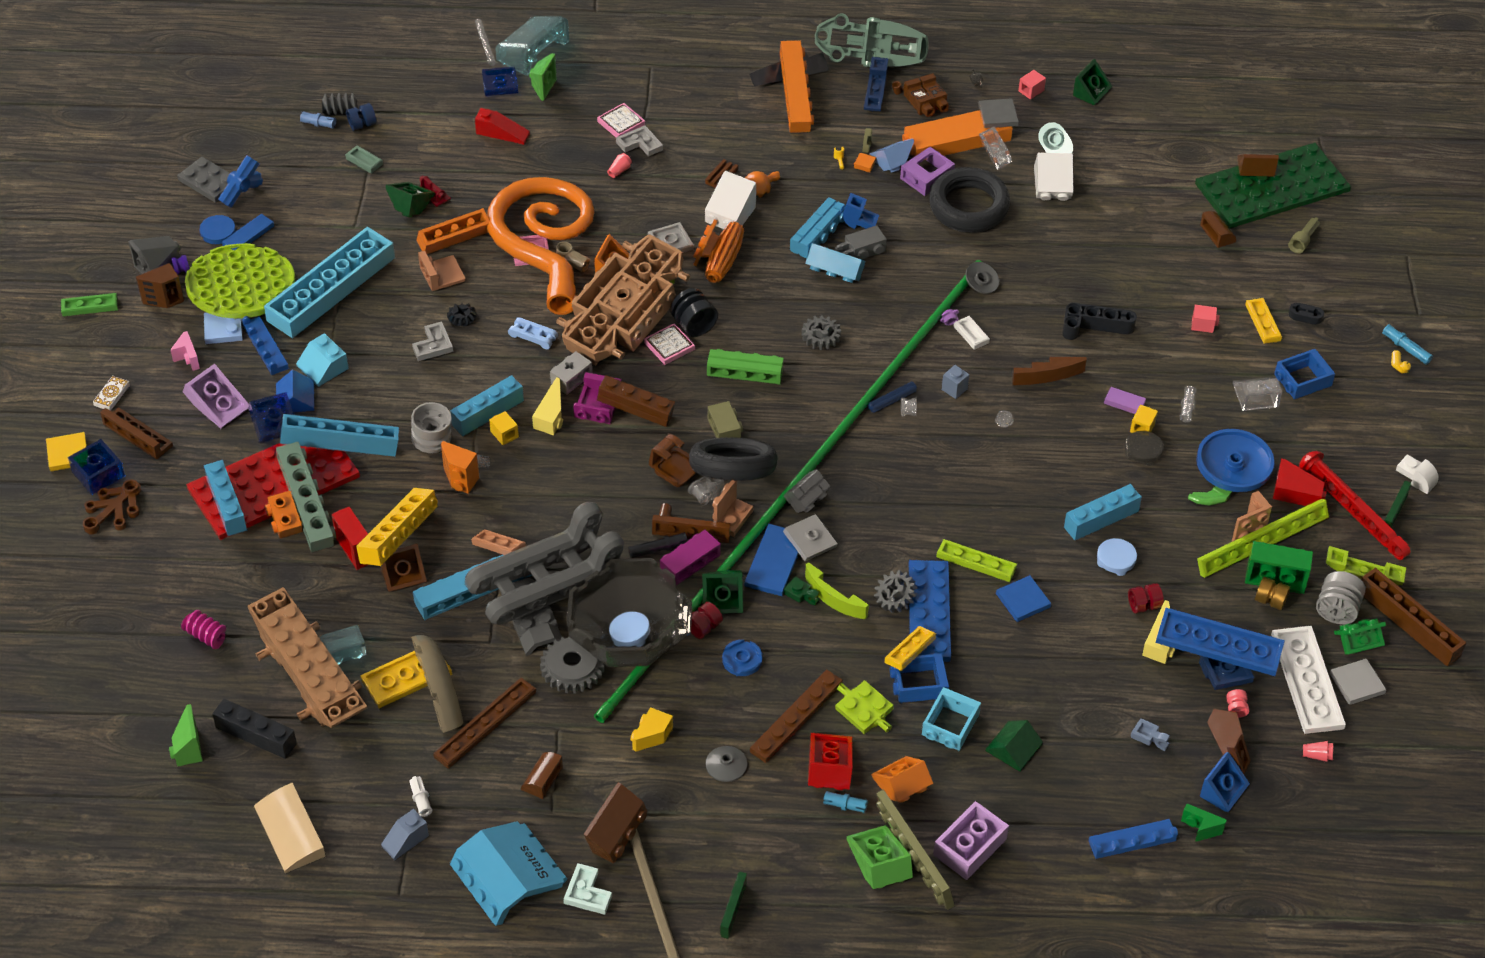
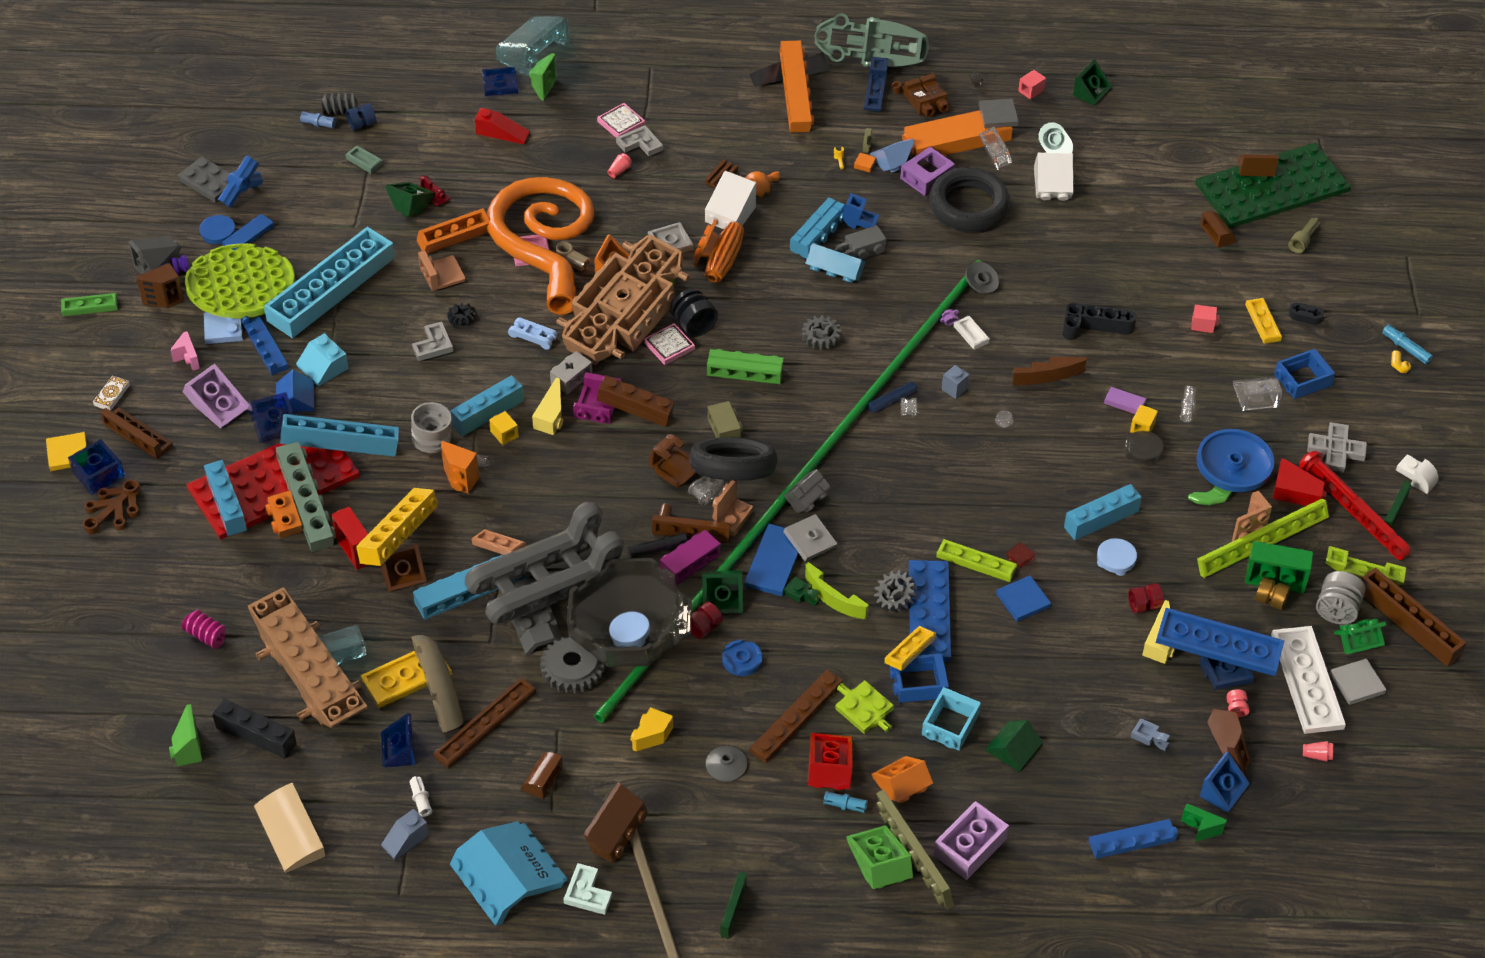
(398, 743): none -> clear blue slope
(485, 42): clear bar -> none
(1020, 554): none -> clear red tile
(1337, 446): none -> light grey plate

